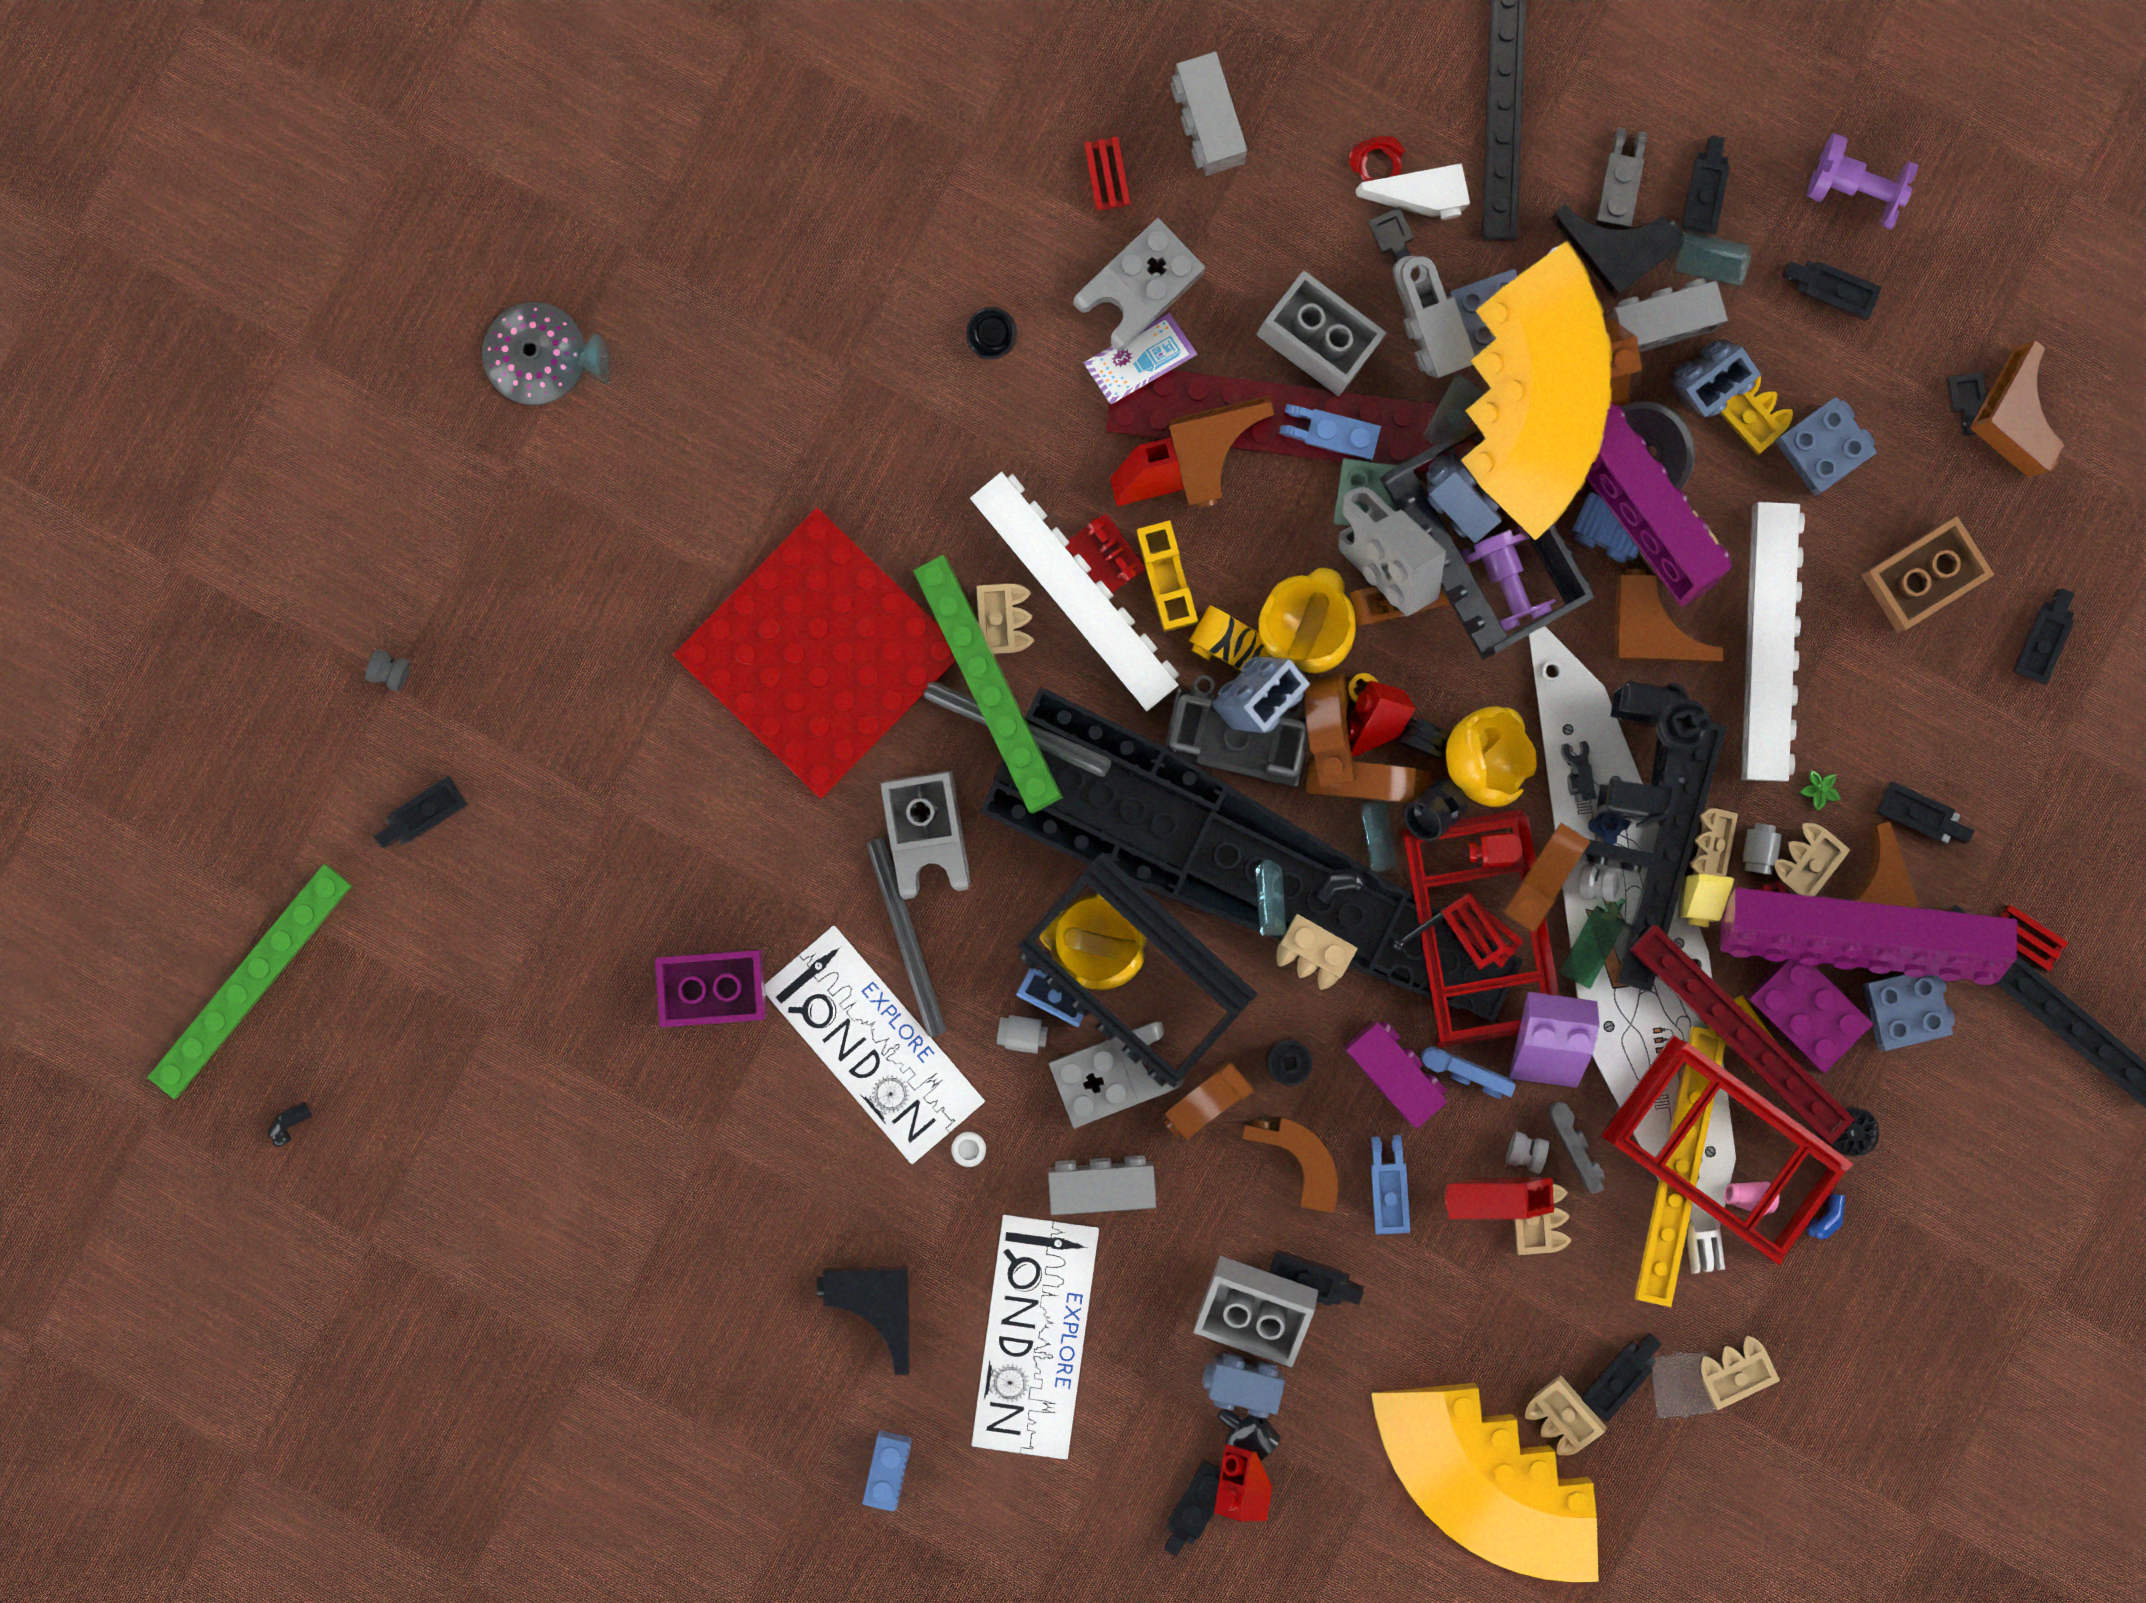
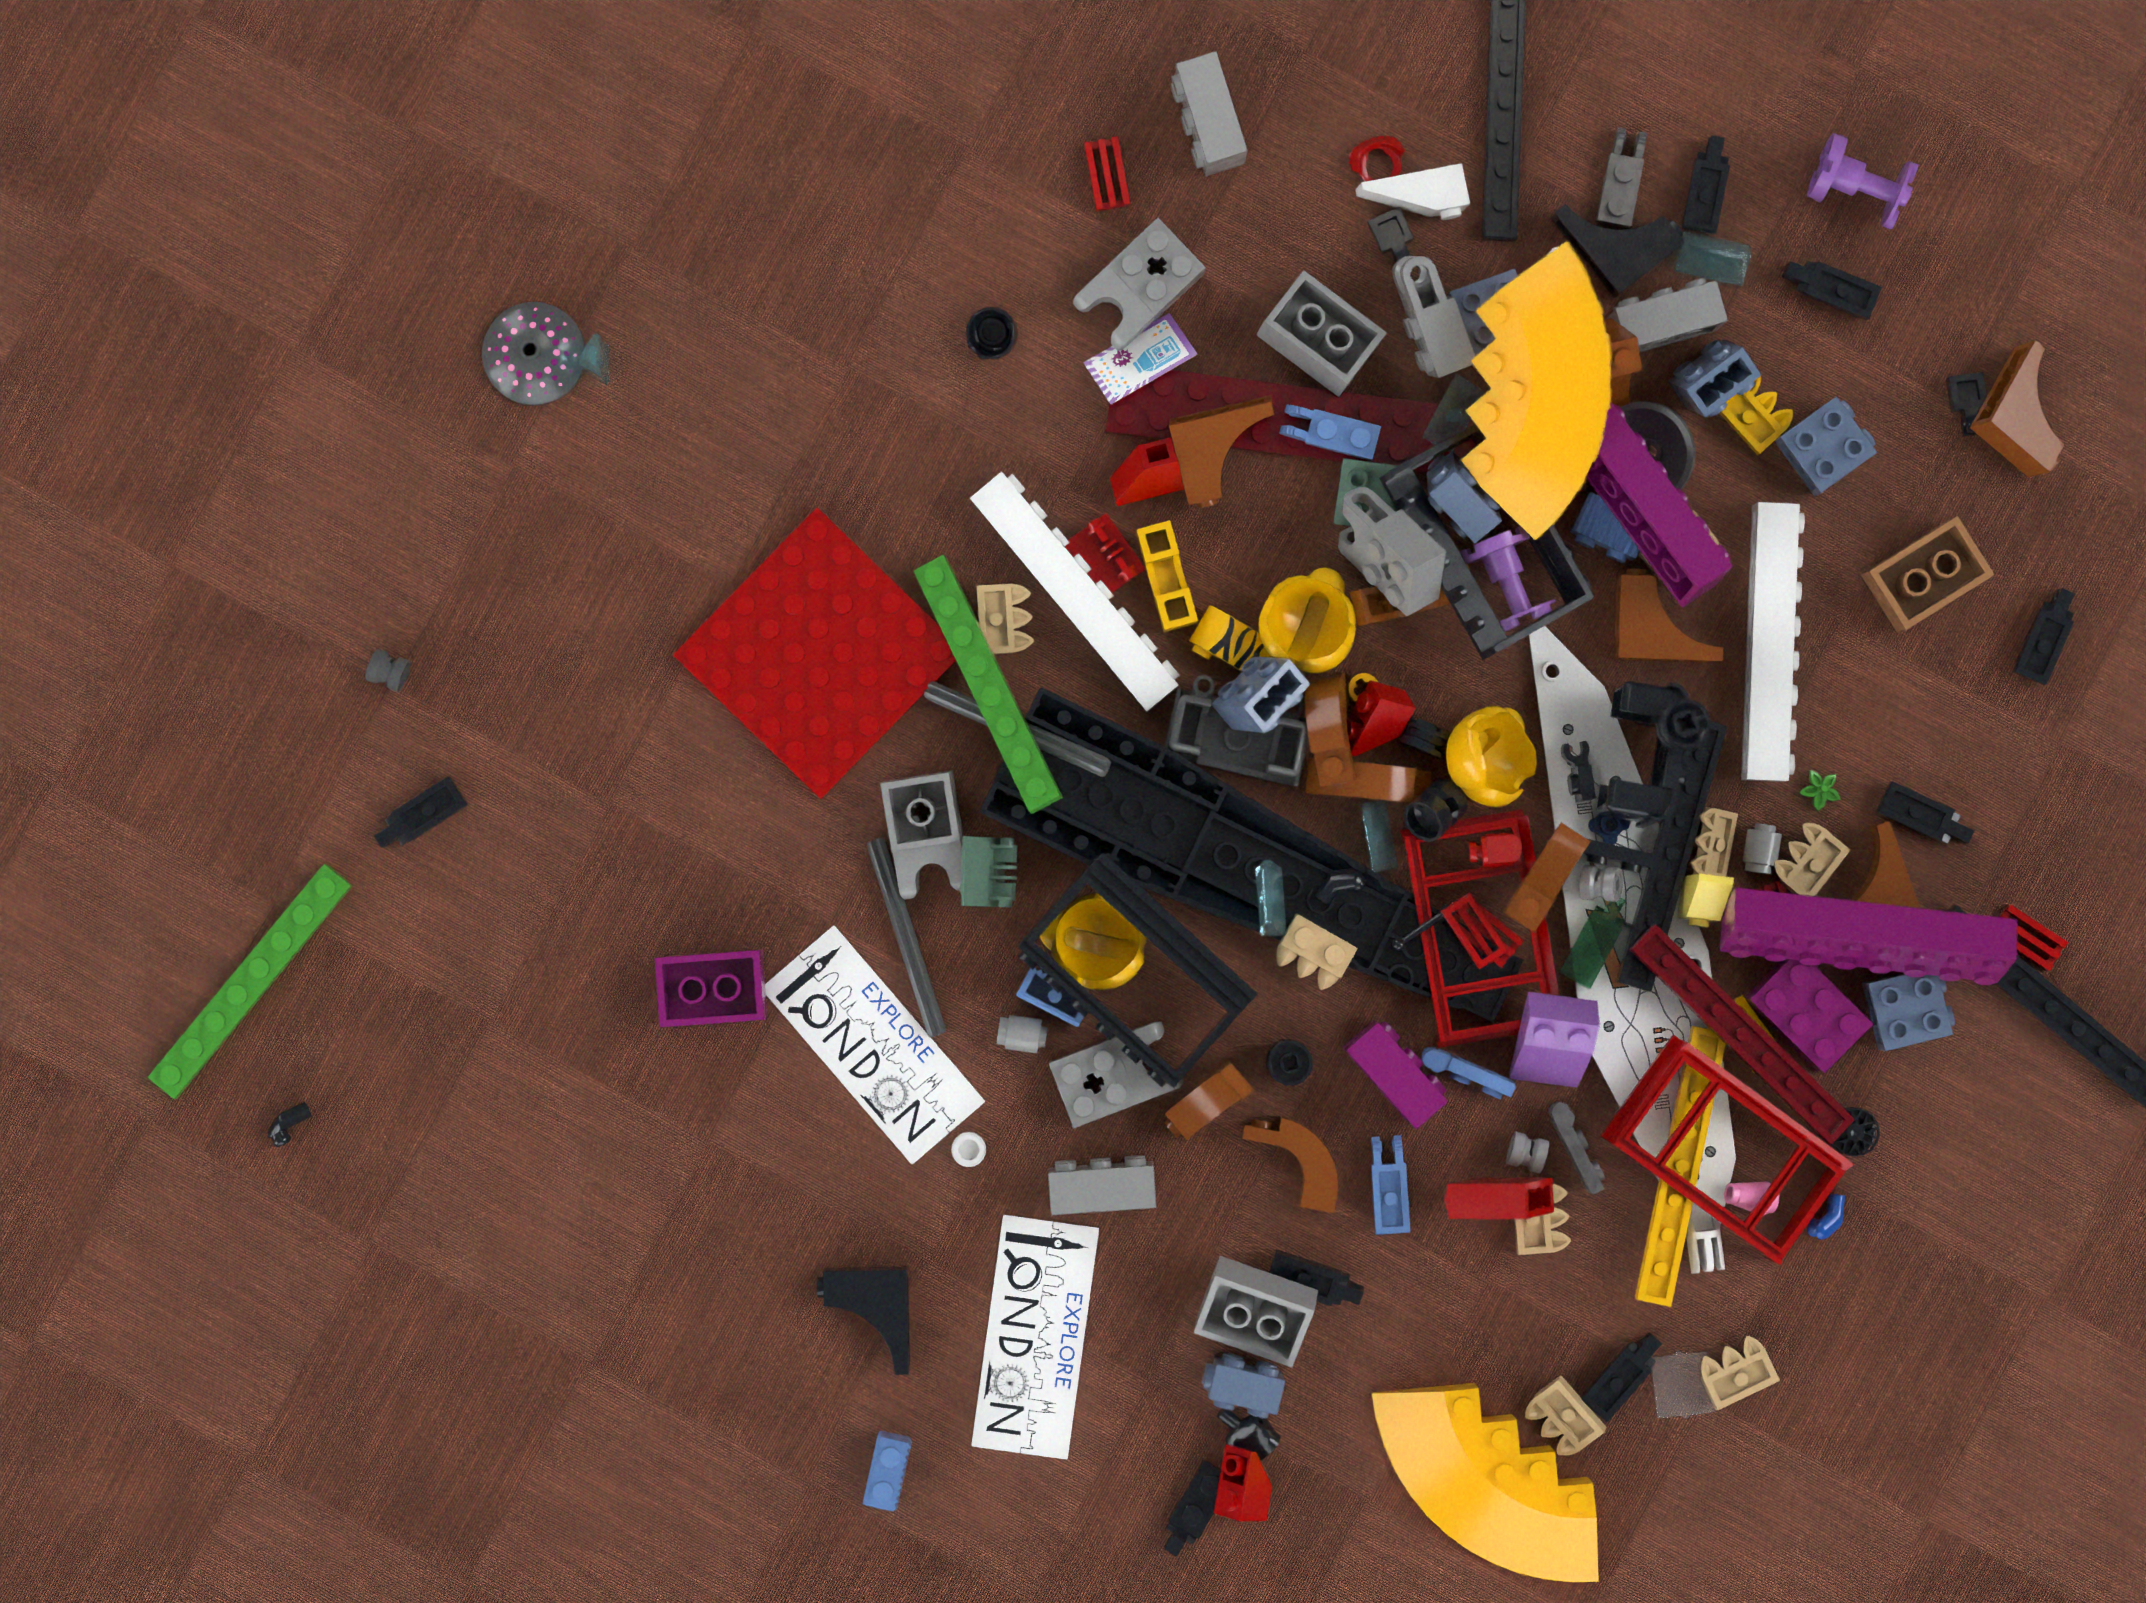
(984, 871): none -> sand green hinge

